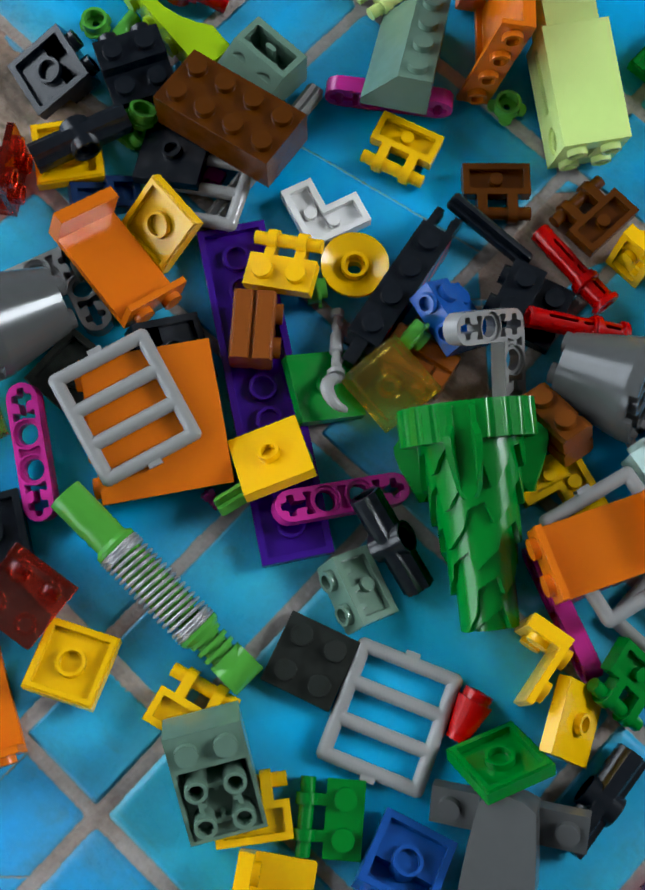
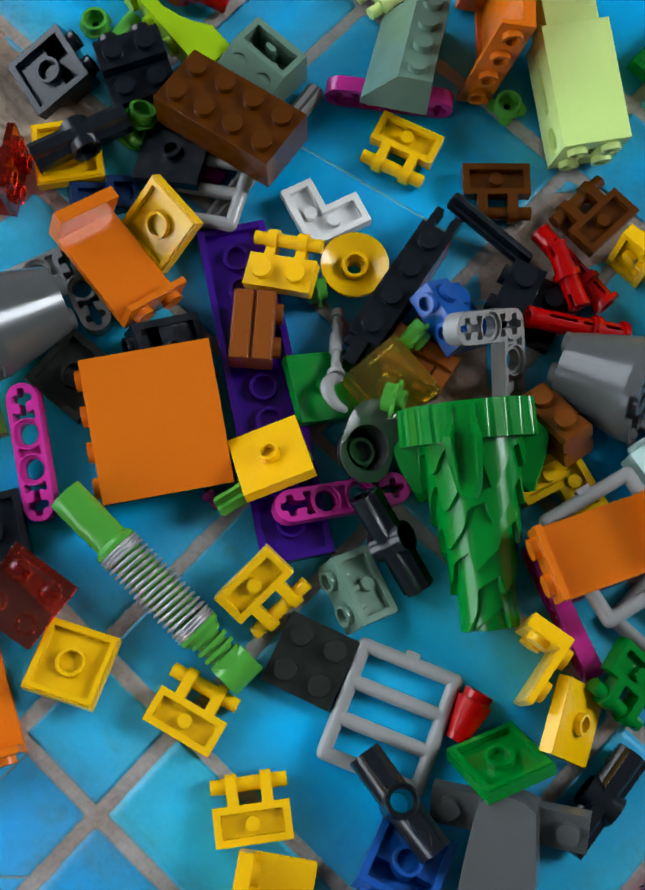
(93, 444): light grey bar -> none
(213, 773): sand green slope -> none
(255, 584): none -> yellow plate
(342, 822): green plate -> none
(368, 442): none -> flat silver piece
(393, 398): none -> bright green plate
(415, 825): none -> black piece
(567, 275): none -> red pin

